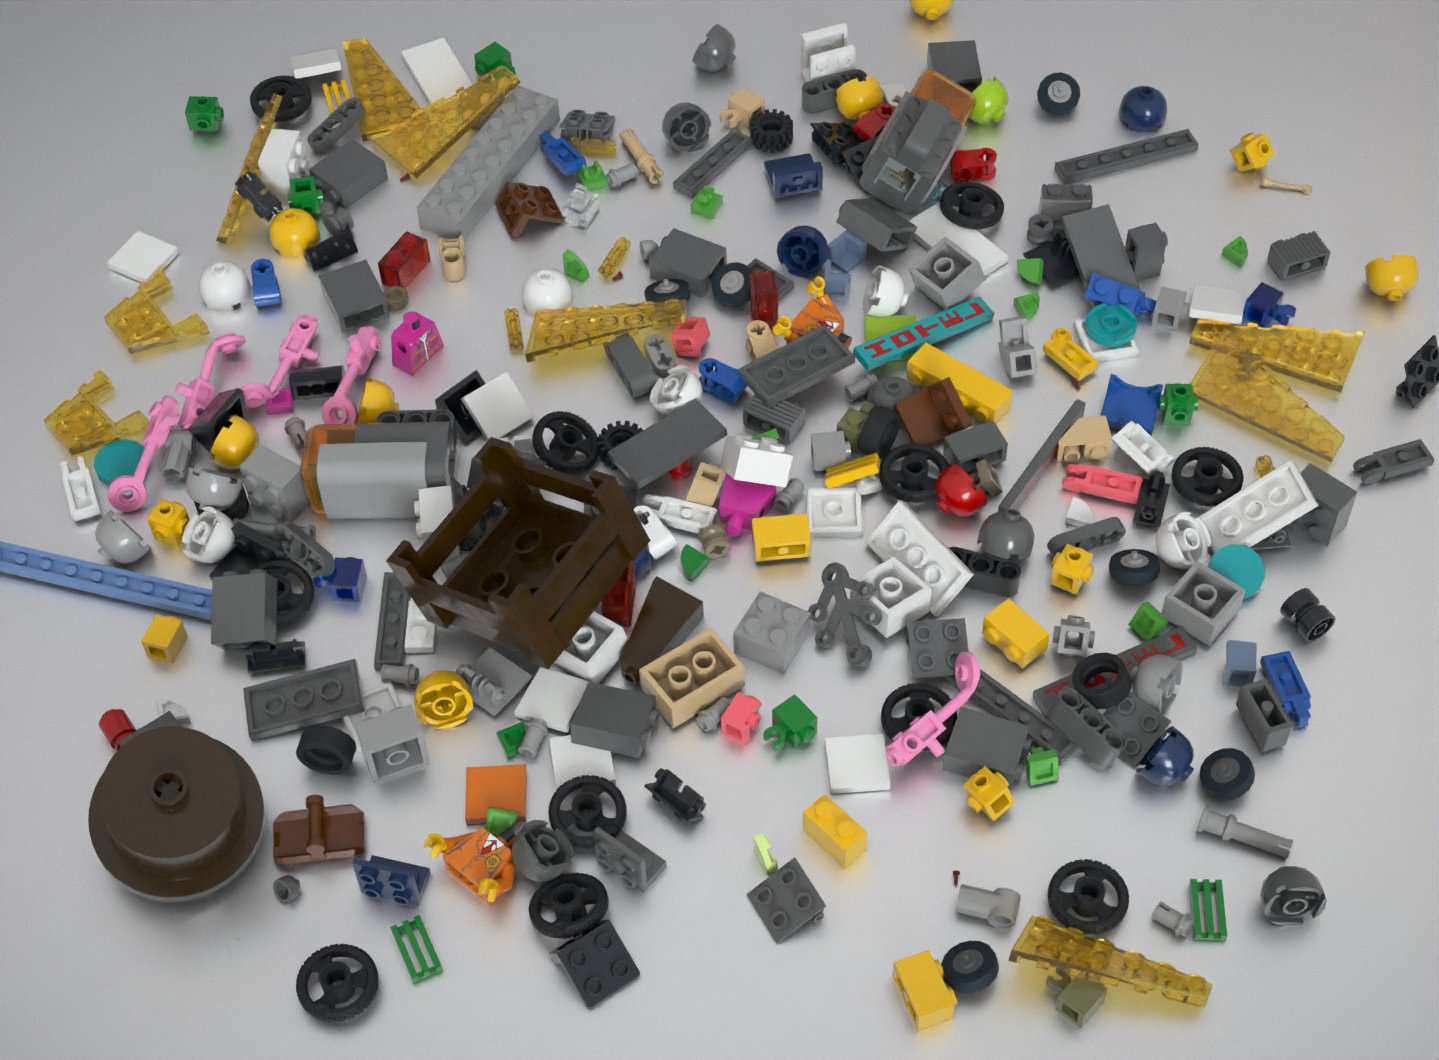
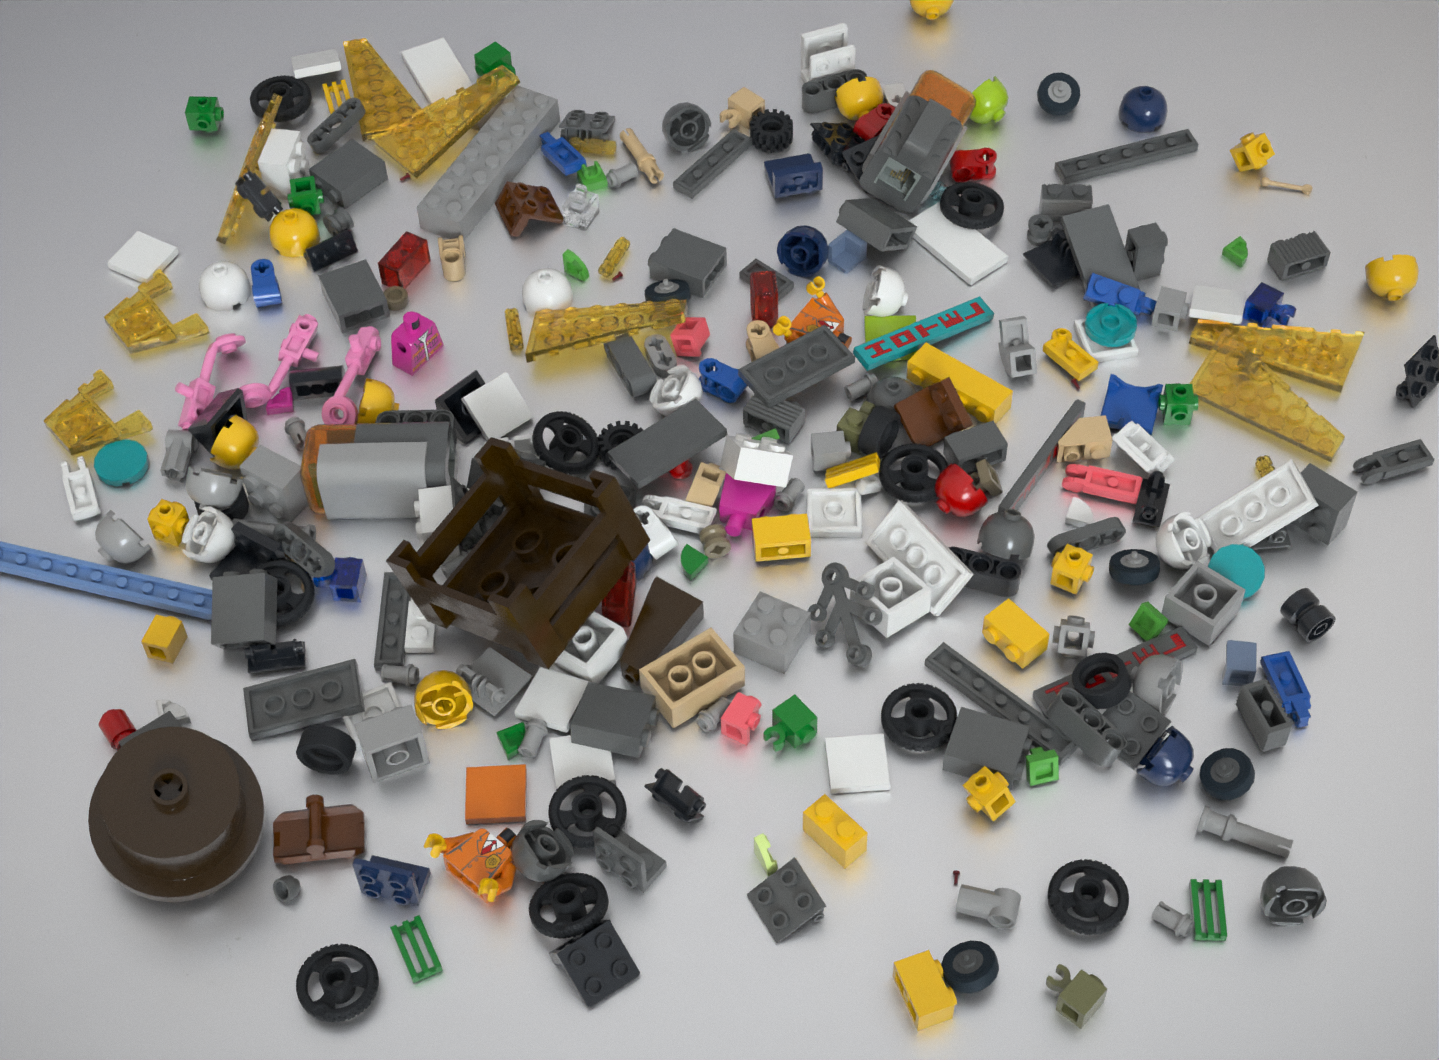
(163, 418): bright pink piece -> none
(499, 819): bright green tile -> none
(646, 248): light grey hinge -> none
(706, 202): bright green tile -> none
(716, 50): dark grey cylinder -> none
(732, 284): black wheel -> none
(836, 284): sand blue panel -> none
(927, 727): bright pink piece -> none
(935, 646): dark grey bracket -> none
(947, 274): light grey brick -> none
(956, 61): dark grey brick -> none
(1027, 305): bright green tile -> none
(1031, 270): bright green tile -> none
(1103, 962): clear yellow wing -> none
(1207, 476): black wheel -> none

